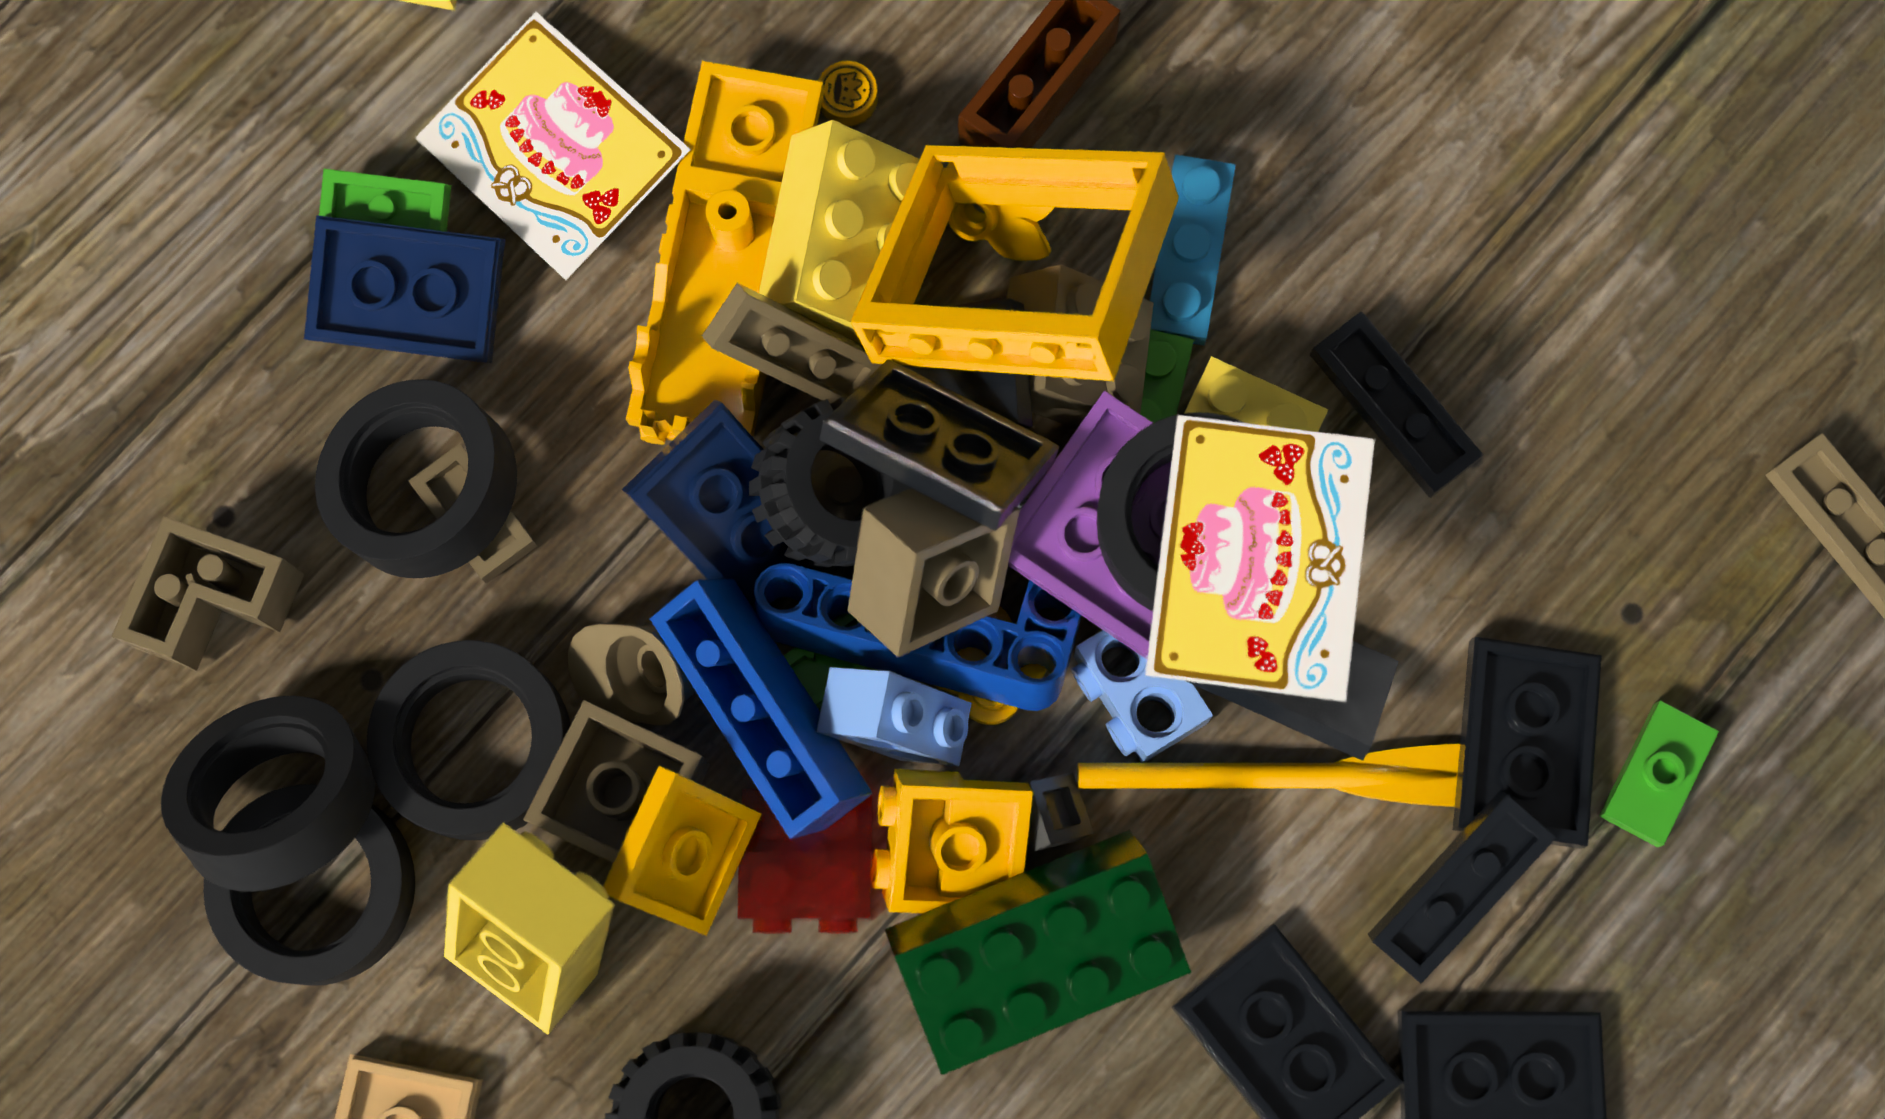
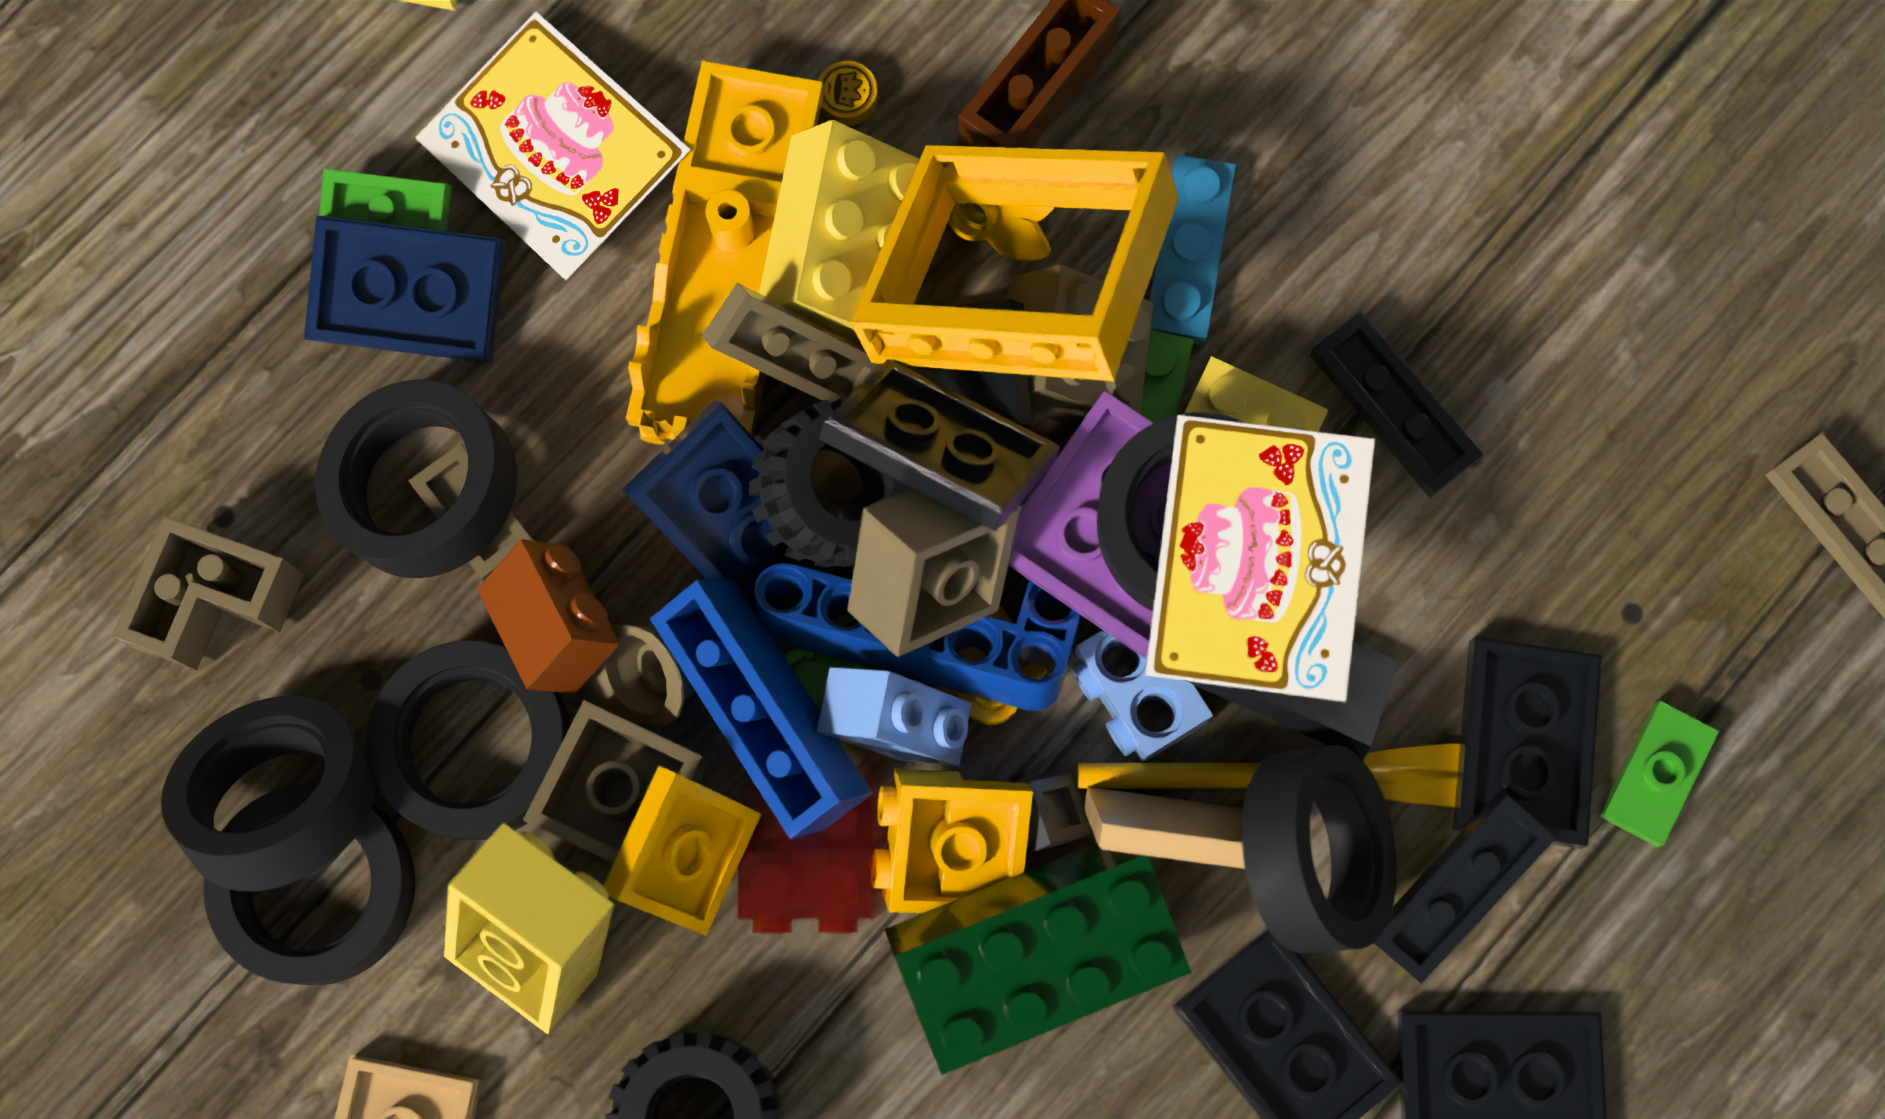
(548, 616): none -> dark orange brick
(1165, 827): none -> tan tile
(1281, 858): none -> black tyre

